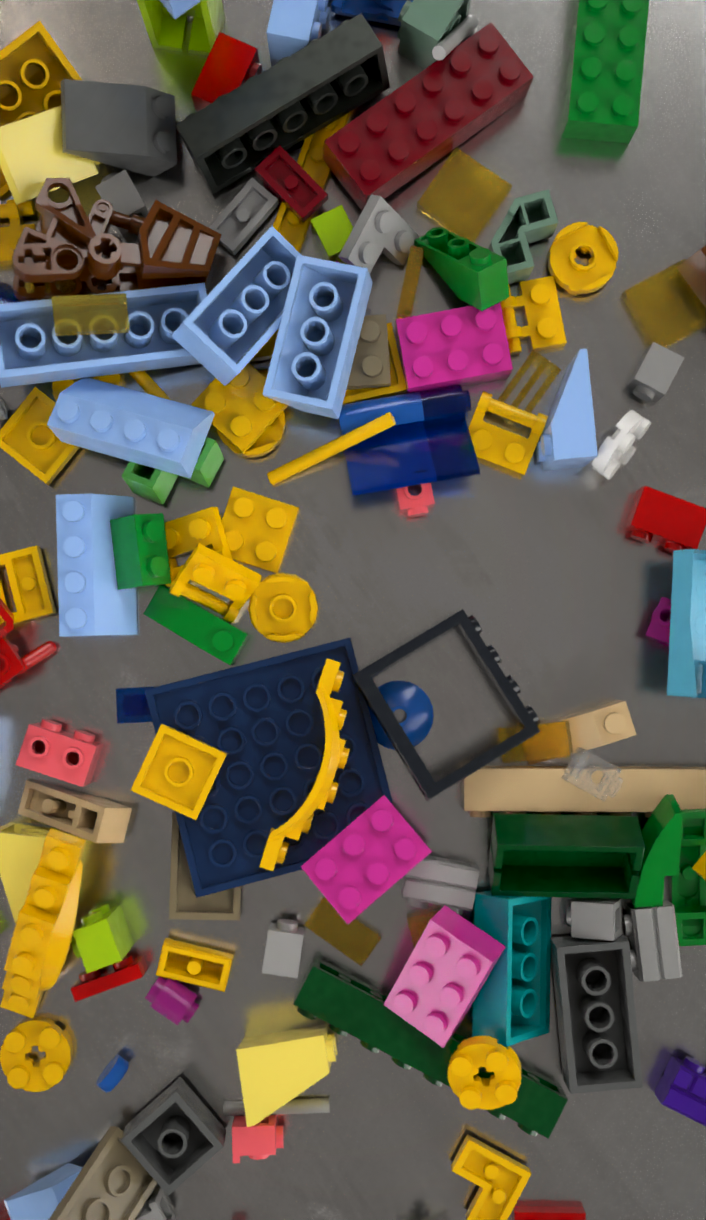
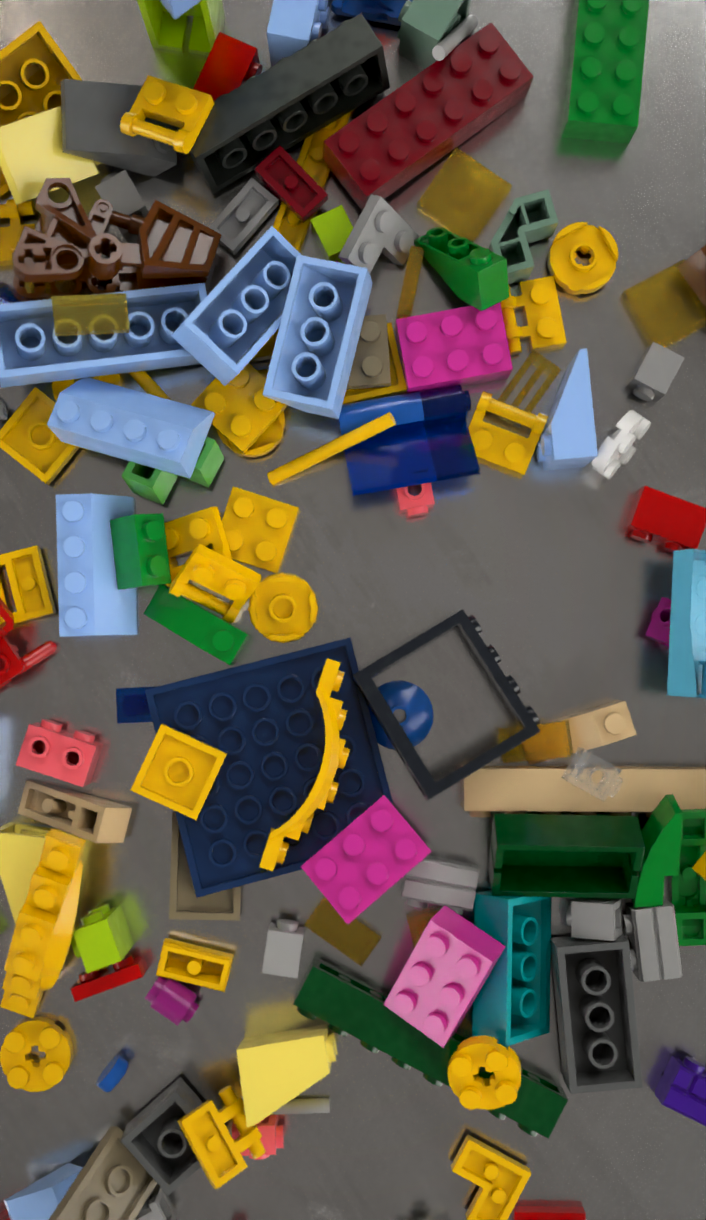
(170, 105): none -> yellow plate
(212, 1142): none -> yellow plate

